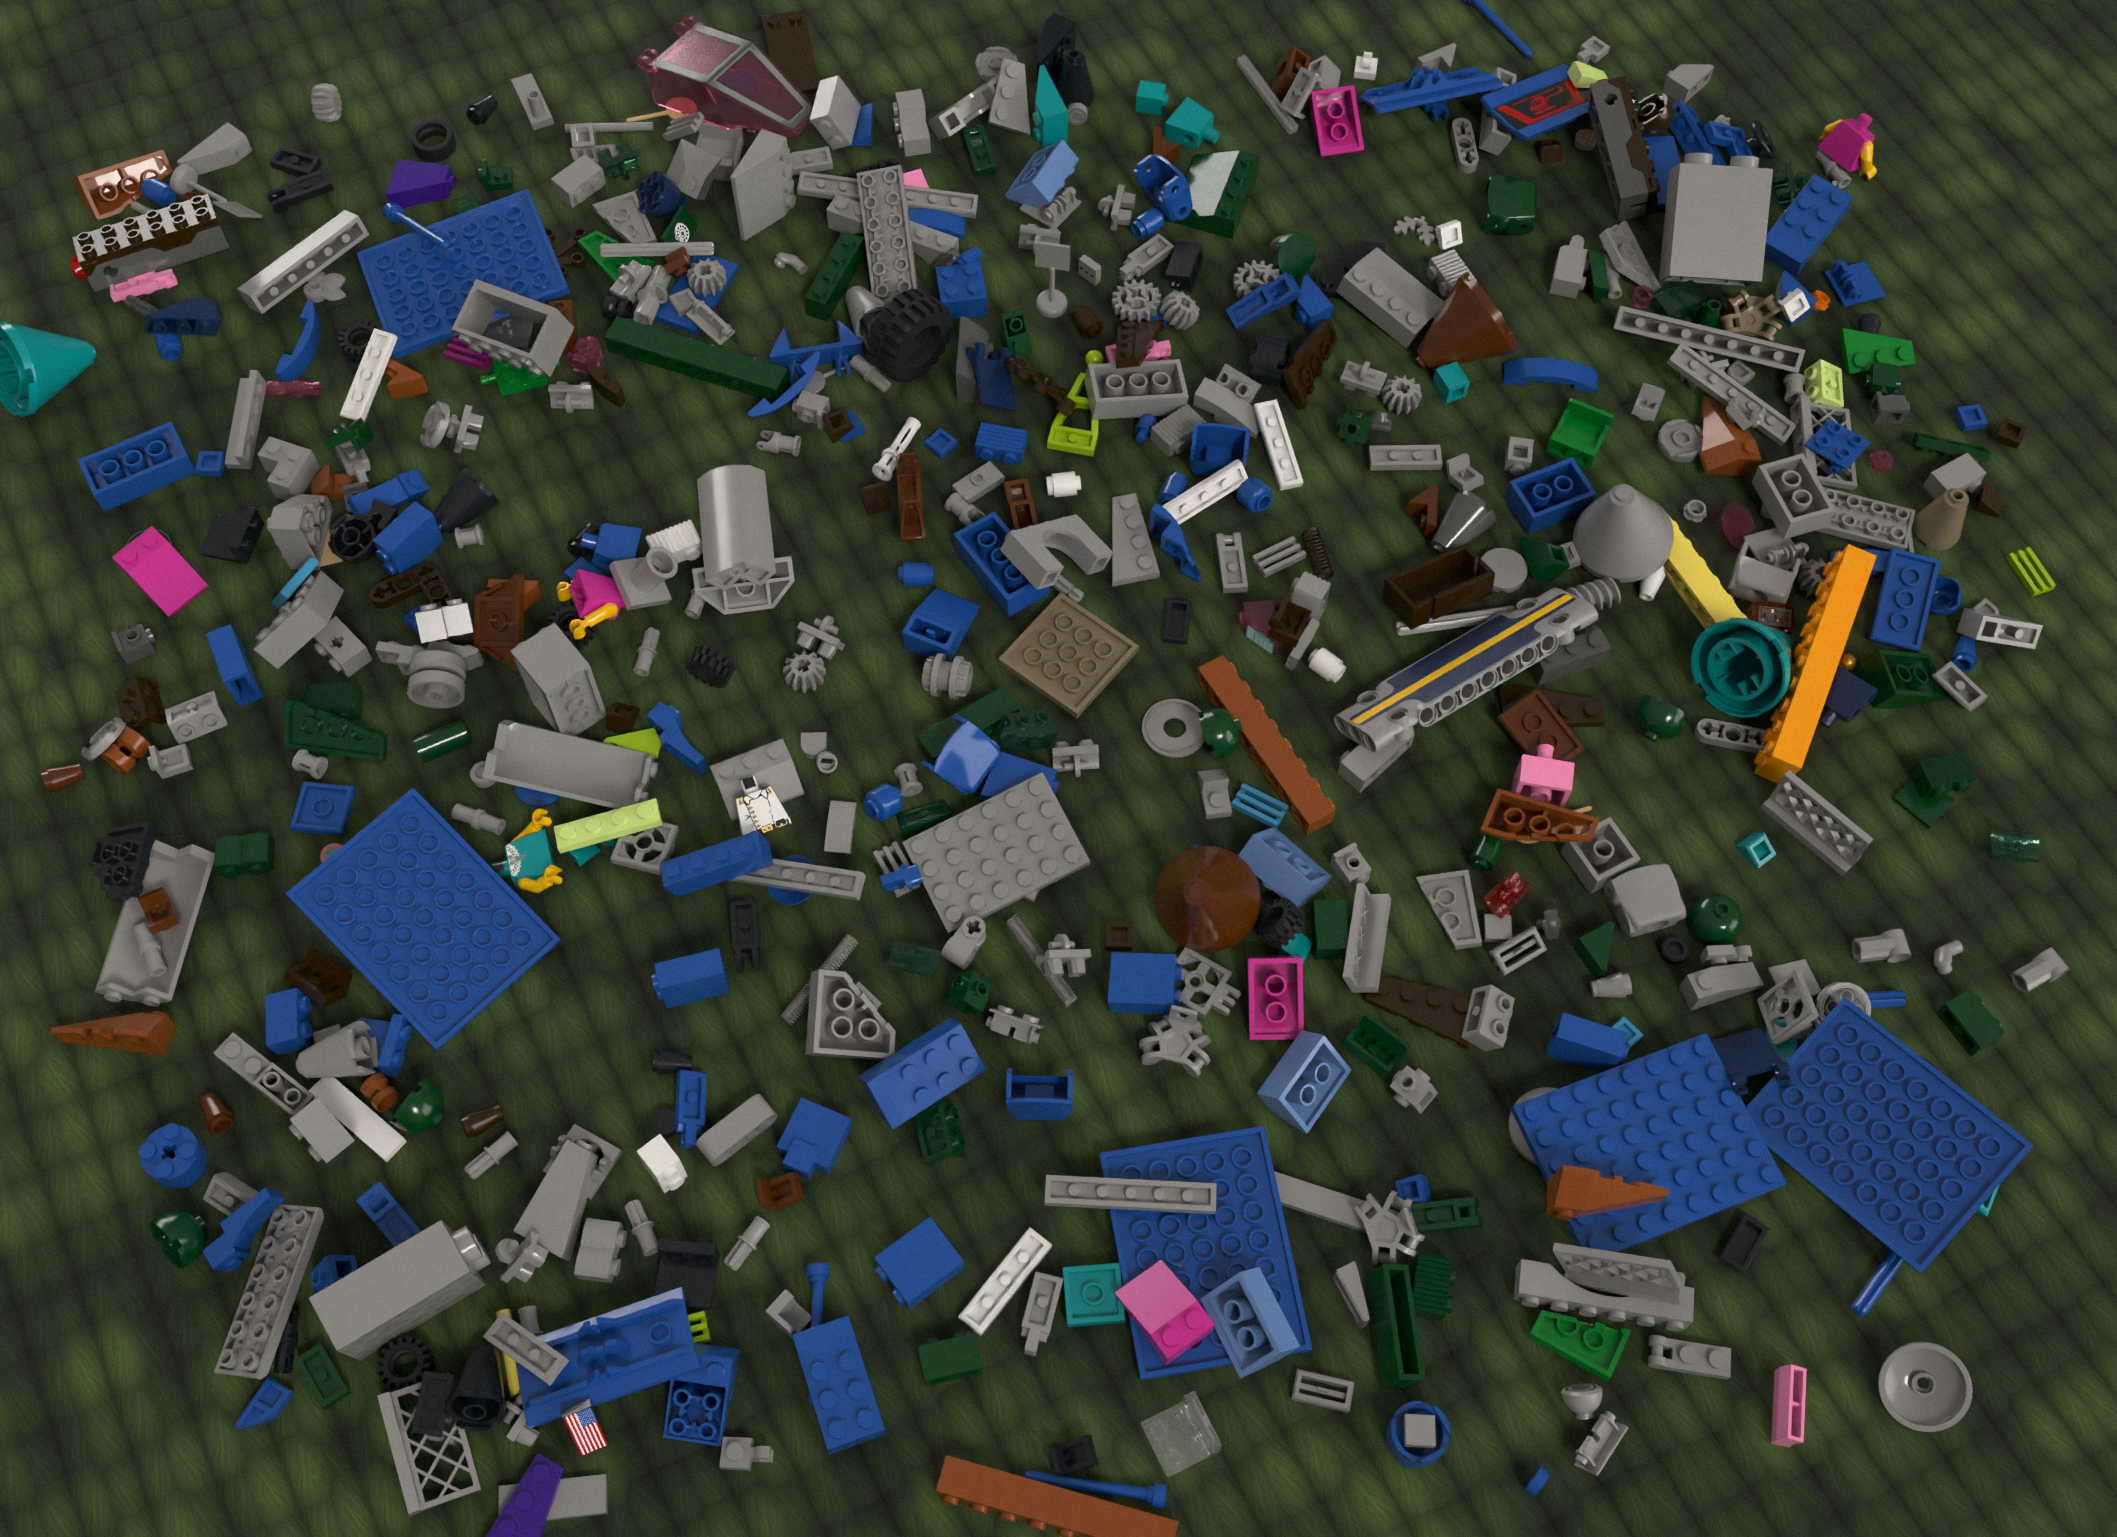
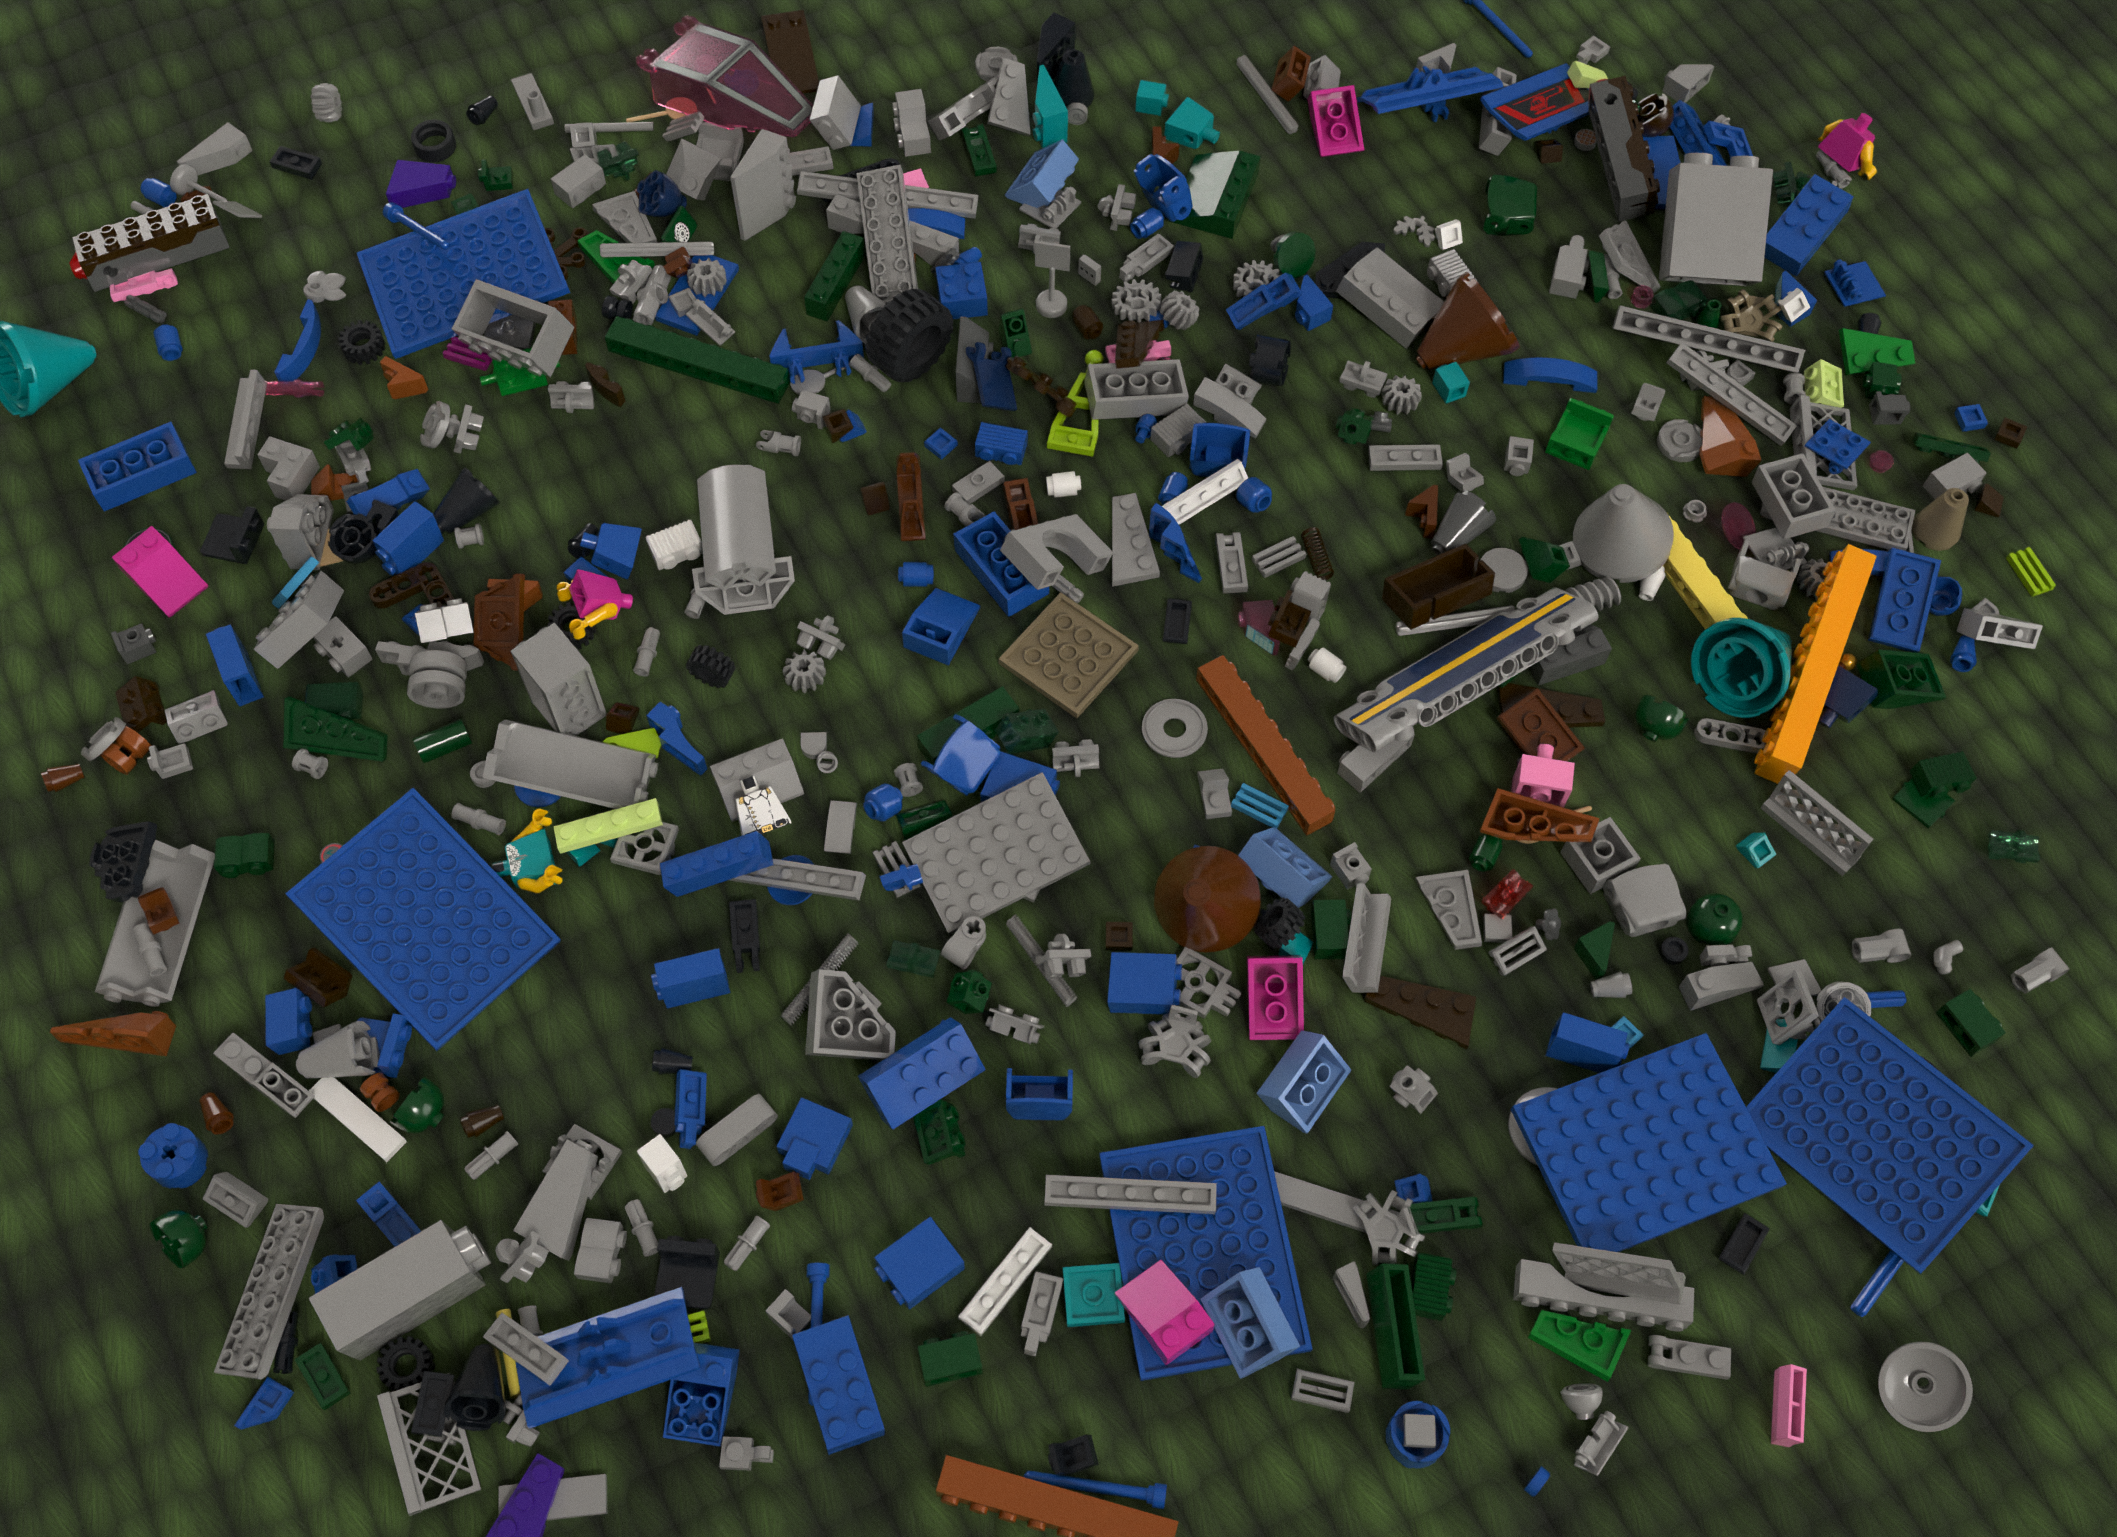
(117, 186): dark orange wedge -> none
(185, 318): dark blue slope -> none
(210, 463): blue plate -> none
(240, 1229): blue slope -> none
(299, 190): black hinge -> none
(303, 261): light grey brick -> none
(320, 1130): light grey brick -> none
(323, 809): blue plate -> none
(368, 375): white tile -> none
(584, 1427): tile -> none
(585, 351): clear pink brick -> none
(643, 578): light grey plant -> none
(764, 408): blue slope -> none
(790, 259): light grey arm -> none
(910, 428): white pin -> none
(947, 676): light grey piece -> none
(1181, 1435): clear bracket -> none
(1220, 731): dark green cylinder -> none
(1278, 445): white tile -> none
(1300, 91): light grey hinge -> none
(1308, 362): dark brown wing -> none
(1365, 66): white tile -> none
(1376, 1045): dark green bracket -> none
(1468, 138): light grey beam -> none
(1488, 1018): light grey brick -> none
(1549, 495): blue brick -> none
(1582, 1192): dark orange wedge -> none
(1740, 414): light grey bracket -> none
(1749, 1055): dark blue flag -> none
(1761, 141): black piece -> none
(1772, 614): slope -> none
(1822, 300): orange plate -> none
(1959, 686): light grey slope -> none

